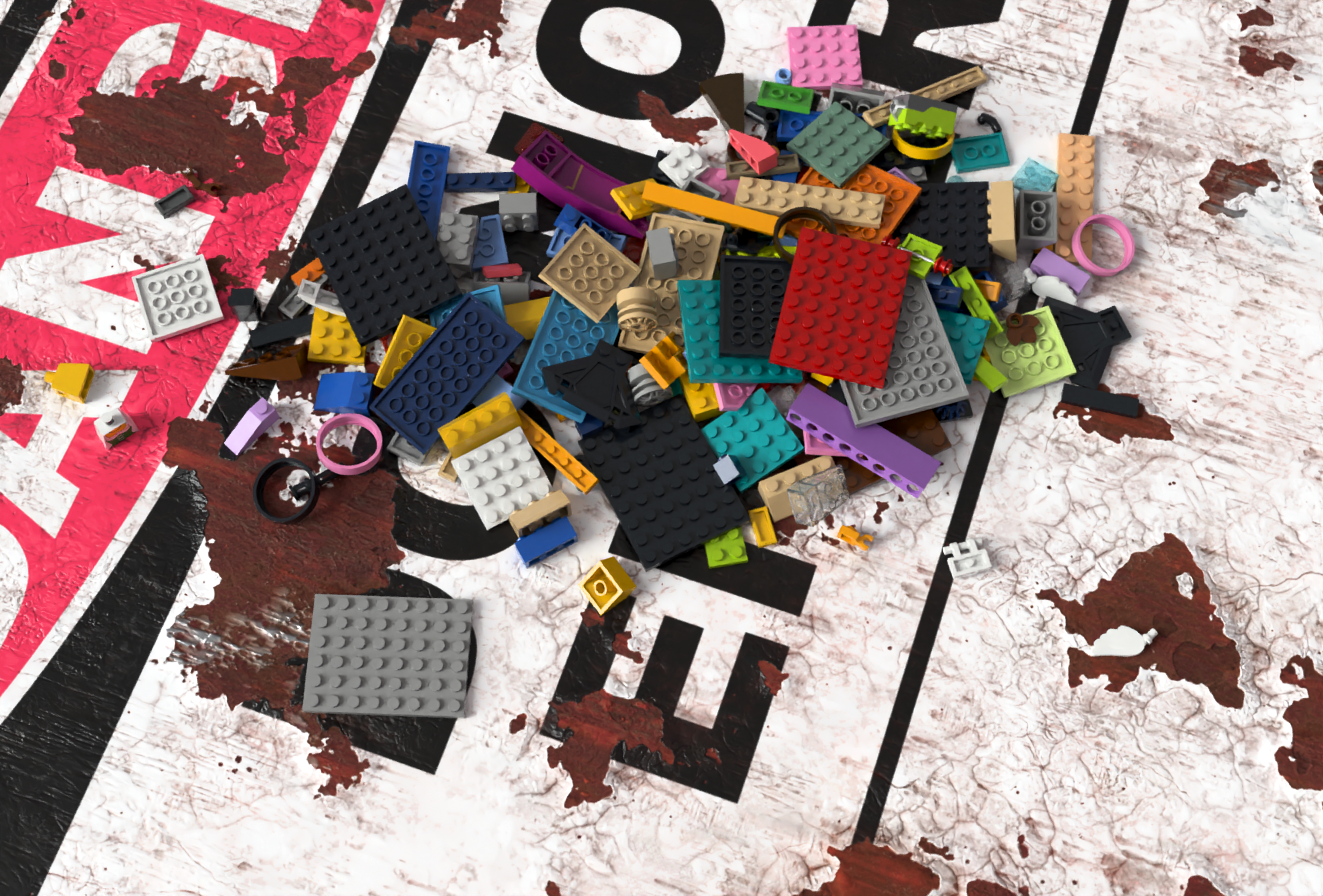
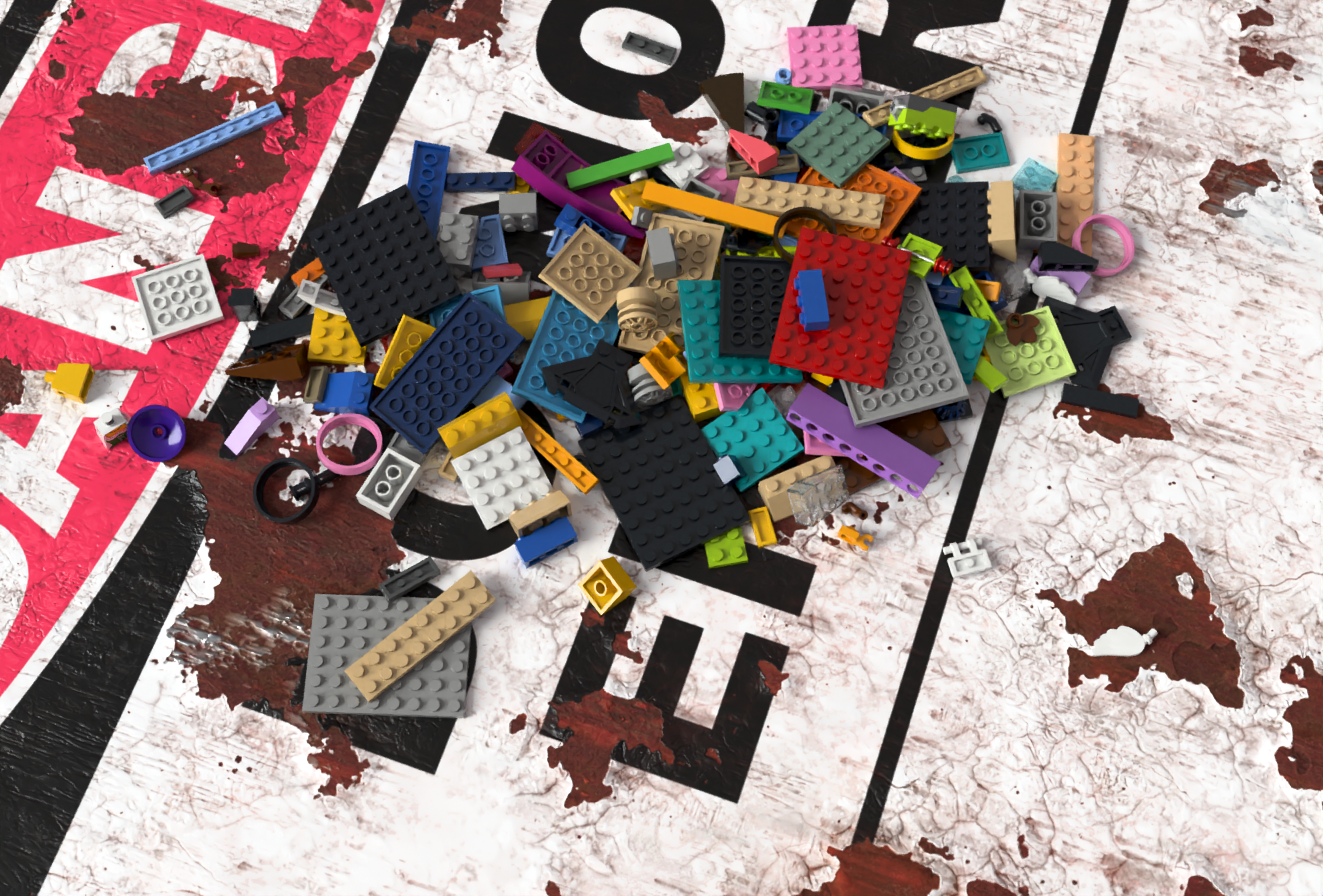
(147, 441): none -> dark purple dish
(213, 138): none -> light blue tile
(244, 250): none -> reddish brown cone
(316, 384): none -> dark tan tile
(389, 484): none -> white brick
(409, 579): none -> dark grey plate
(420, 636): none -> tan plate
(620, 167): none -> bright green tile
(638, 176): none -> white tile
(641, 217): none -> light grey plate
(649, 48): none -> dark grey tile
(812, 300): none -> blue brick
(854, 510): none -> reddish brown arm
(1063, 258): none -> black slope

